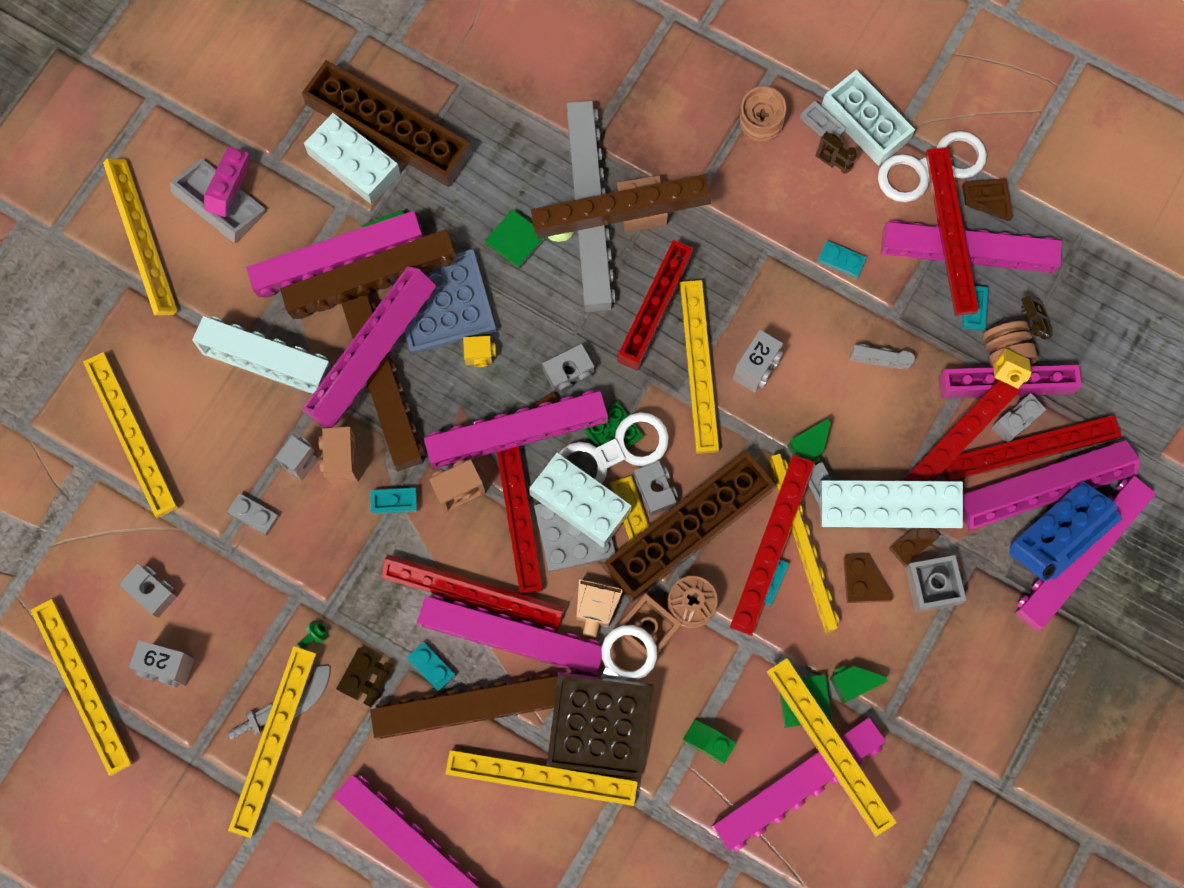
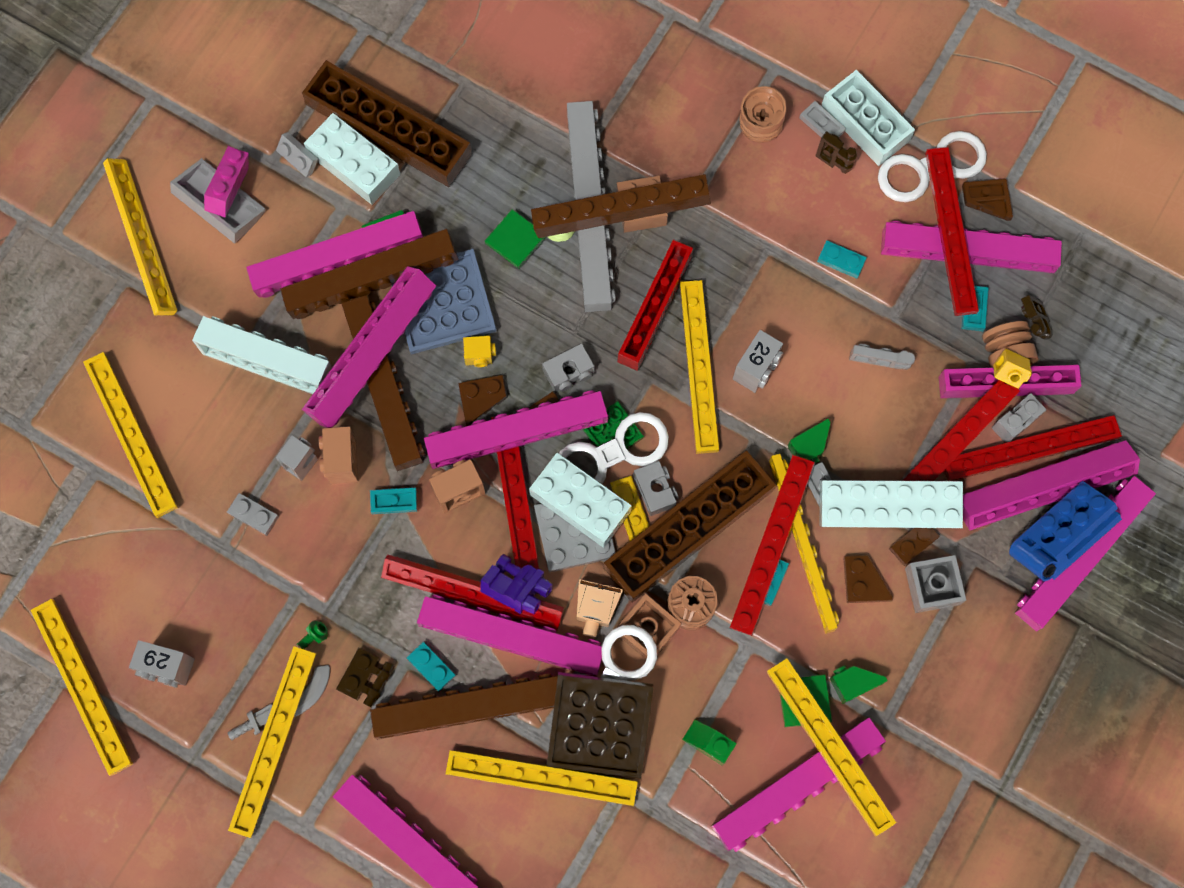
(136, 584): light grey brick -> none
(296, 154): none -> light grey plate
(480, 396): none -> reddish brown wing
(517, 592): none -> dark purple hips

